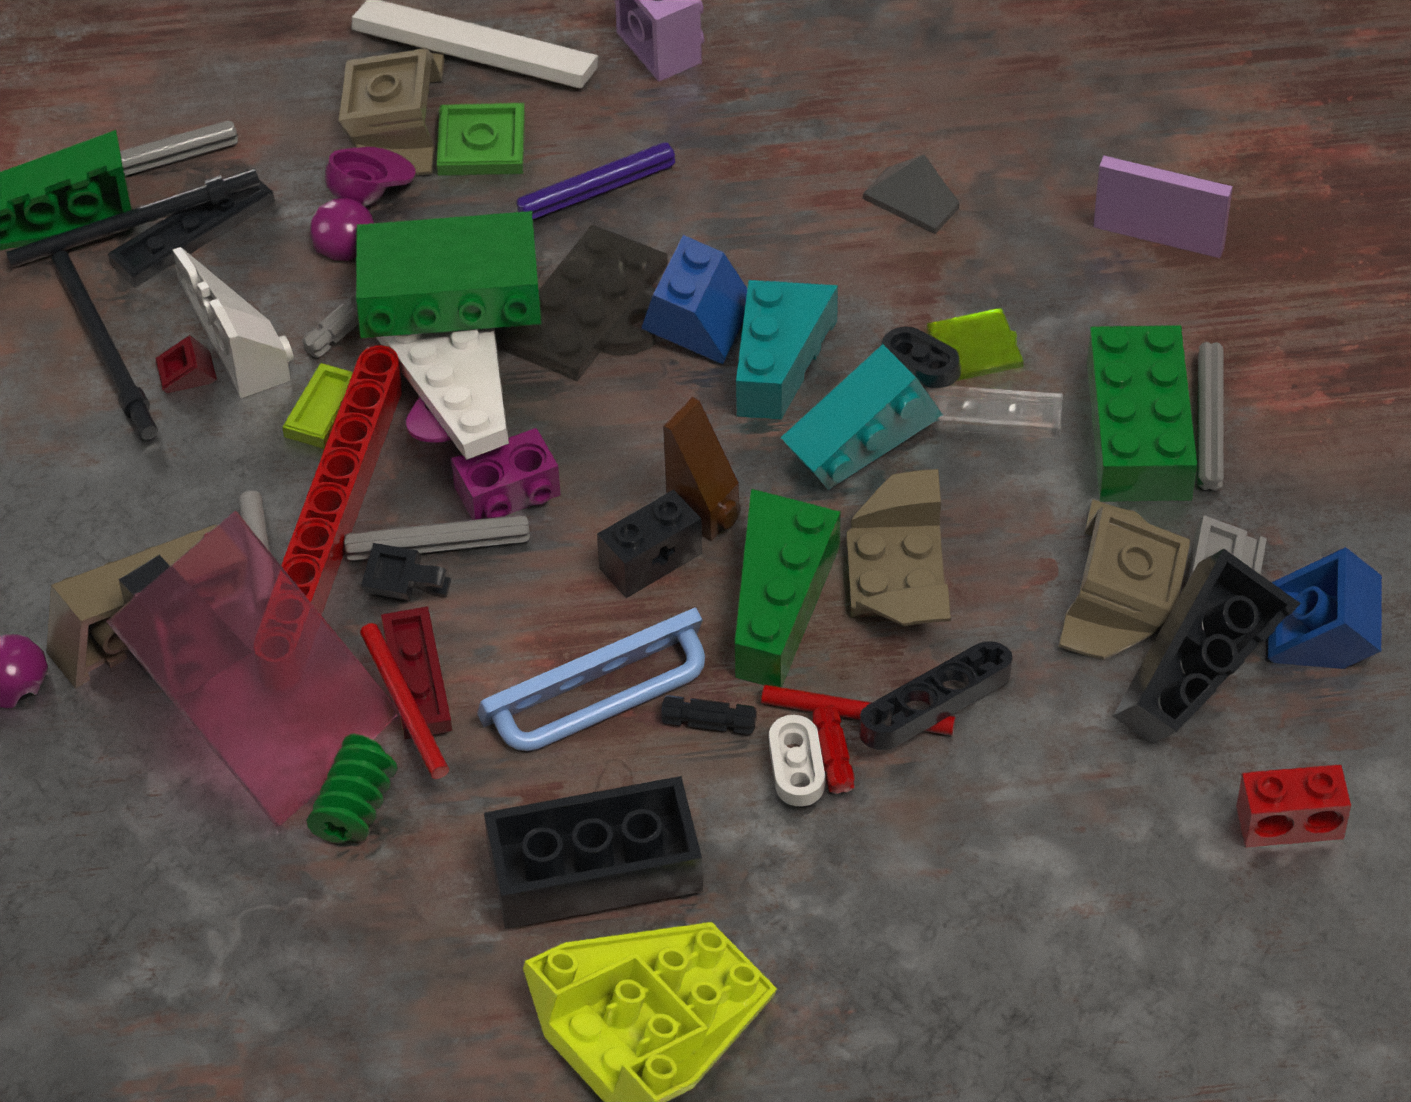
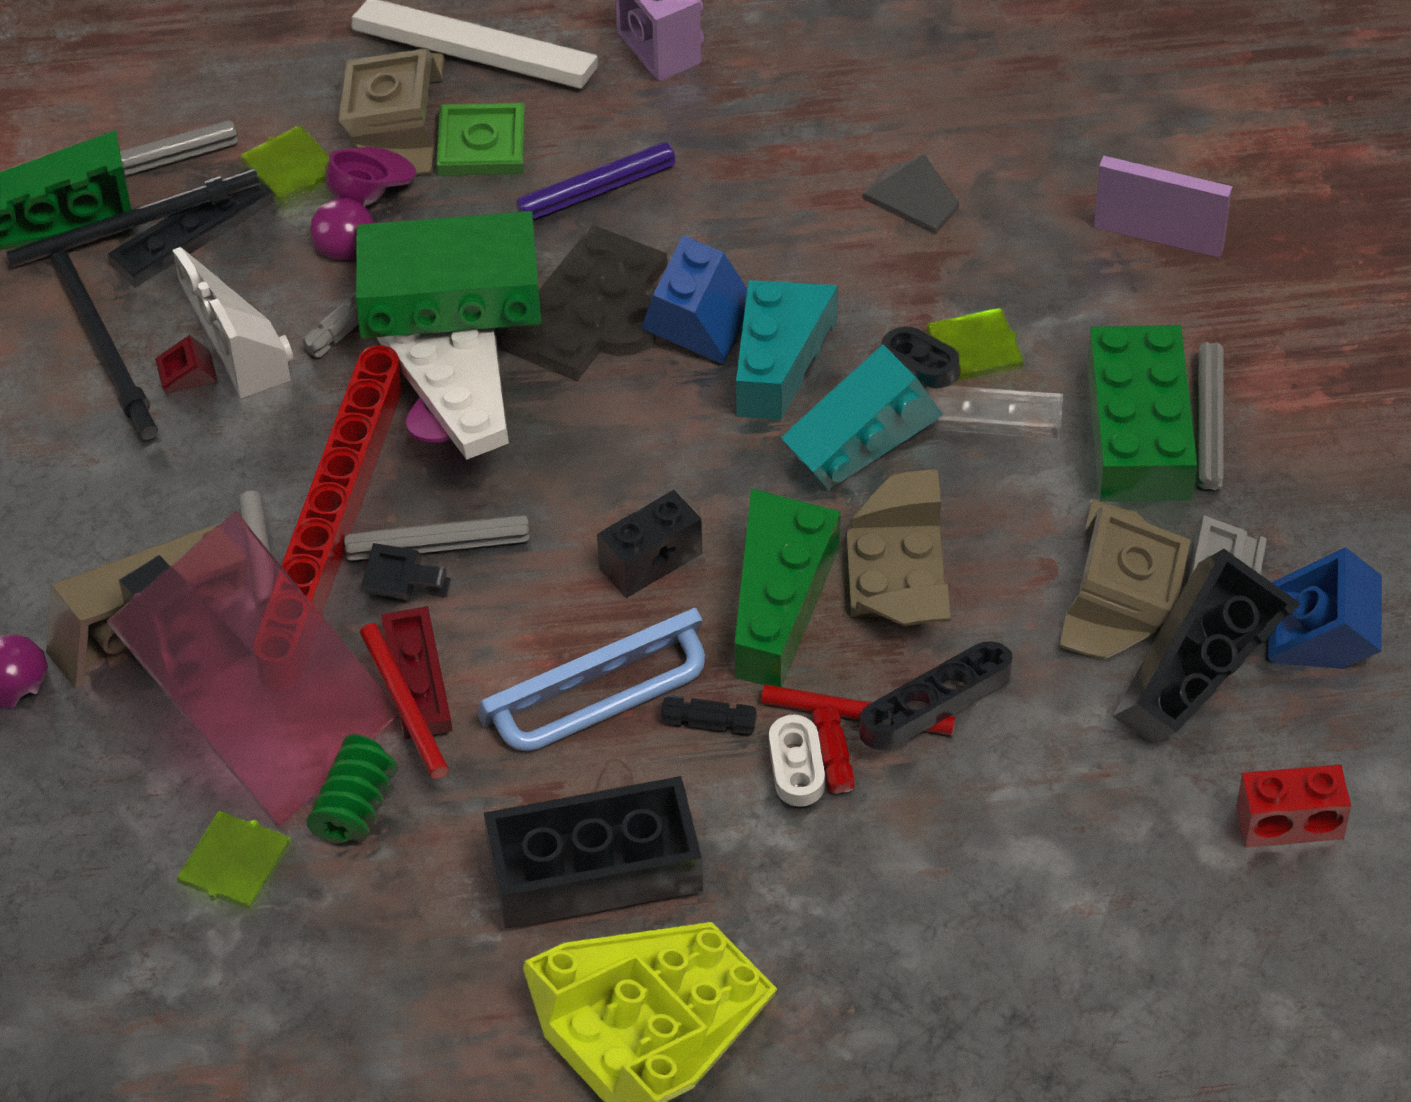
(234, 860): none -> clear neon green piece
(288, 163): none -> clear neon green piece
(318, 406): lime tile -> none
(507, 477): magenta brick -> none
(700, 469): reddish brown slope -> none

